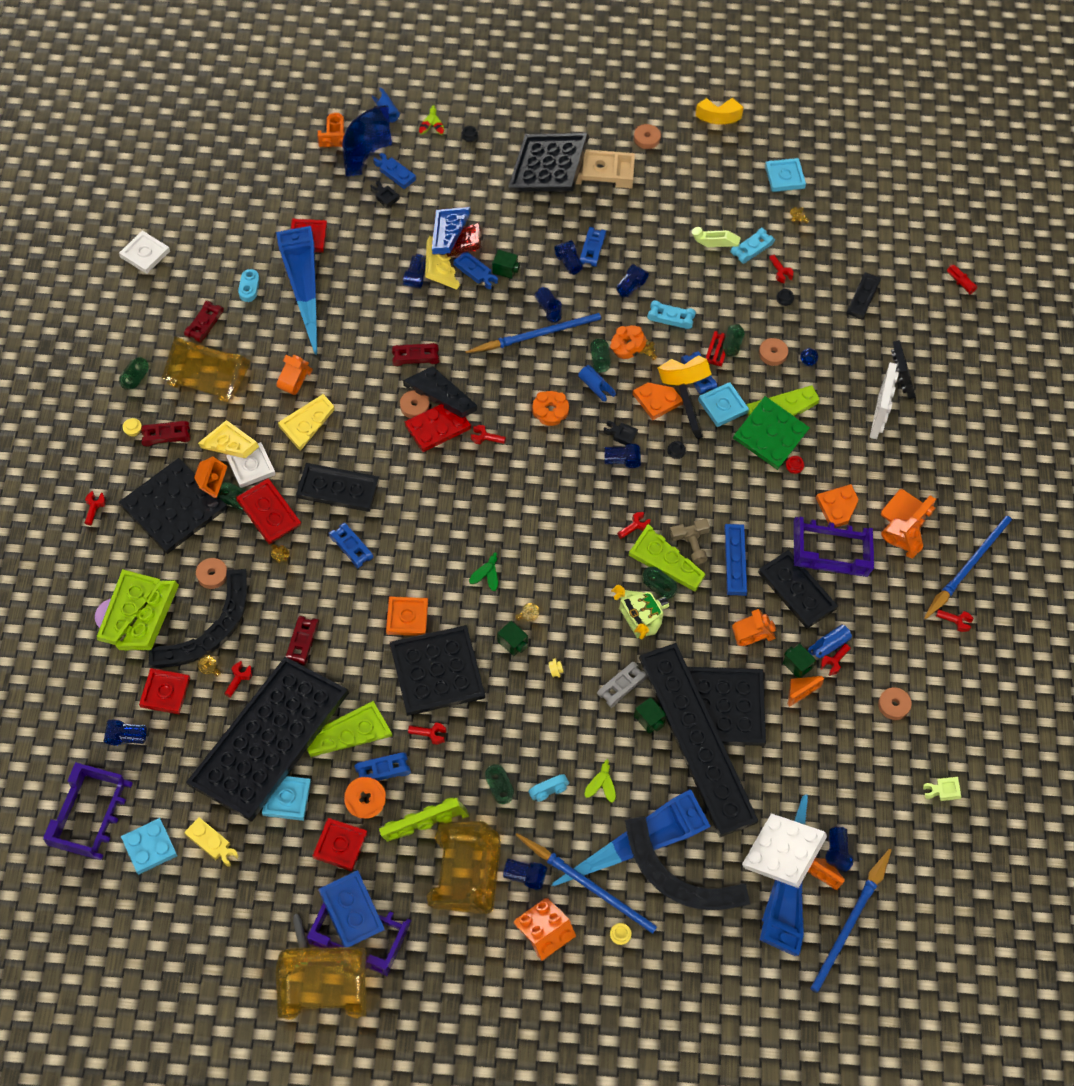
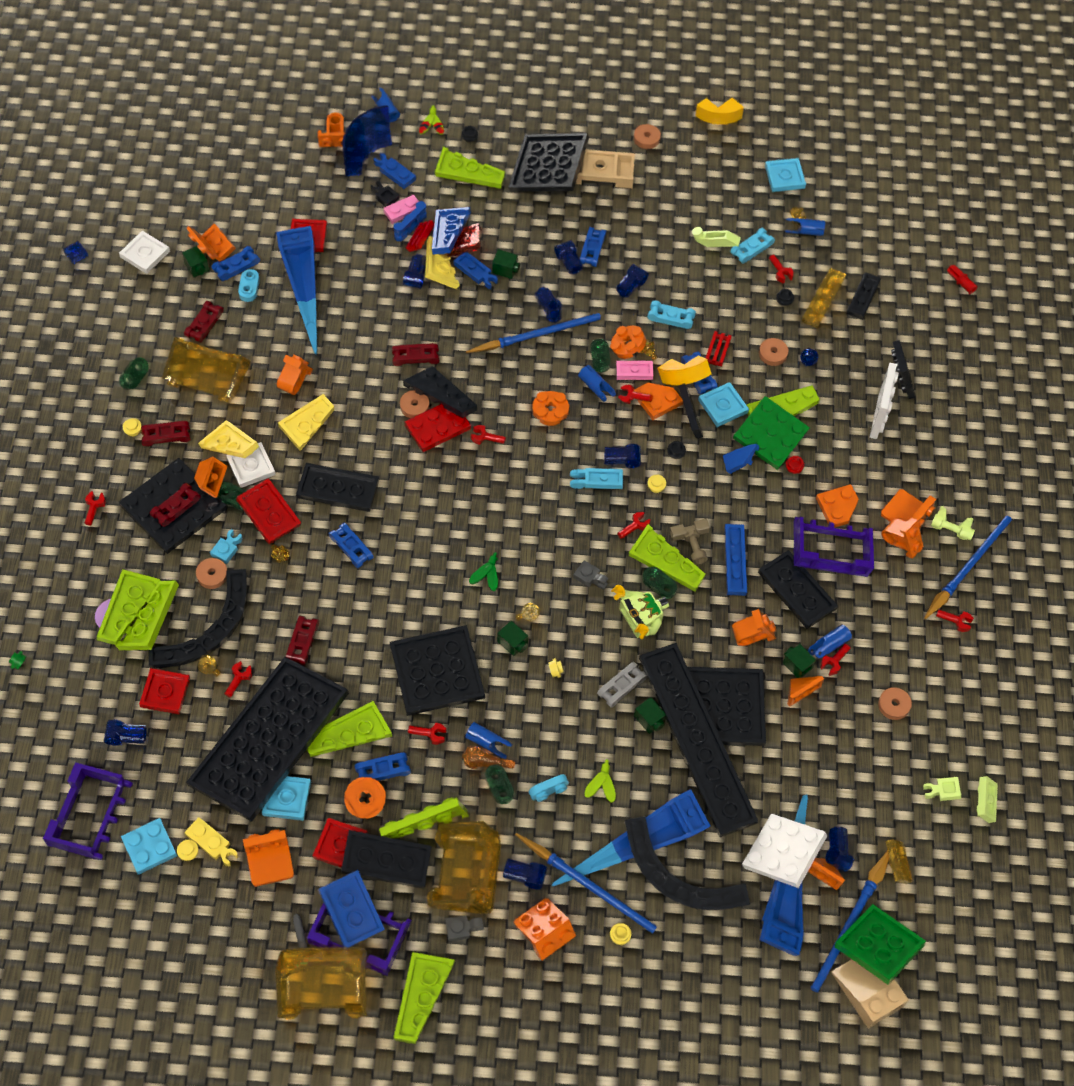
(17, 660): none -> green plate
(75, 252): none -> clear blue plate
(175, 505): none -> dark red plate
(187, 850): none -> light yellow plate
(195, 261): none -> dark green brick
(212, 242): none -> orange bracket
(226, 548): none -> medium azure plate
(236, 263): none -> blue plate
(268, 857): none -> orange bracket
(386, 859): none -> black plate
(398, 210): none -> bright pink plate
(407, 616): orange plate -> none
(410, 222): none -> blue plate
(420, 236): none -> red tile
(422, 988): none -> lime wing
(459, 168): none -> lime wing
(459, 927): none -> dark grey plate
(475, 758): none -> clear orange piece
(486, 738): none -> blue piece
(590, 574): none -> dark grey plate
(597, 478): none -> medium azure hinge
(623, 434): black plate -> none
(633, 395): none -> red bar
(634, 370): none -> bright pink plate
(656, 483): none -> light yellow plate
(733, 340): clear green plate -> none
(739, 458): none -> blue slope
(808, 227): none -> blue piece
(823, 298): none -> clear yellow plate
(869, 994): none -> tan slope
(880, 944): none -> green plate
(898, 861): none -> clear yellow plate
(963, 530): none -> yellowish green piece
(987, 799): none -> yellowish green plate

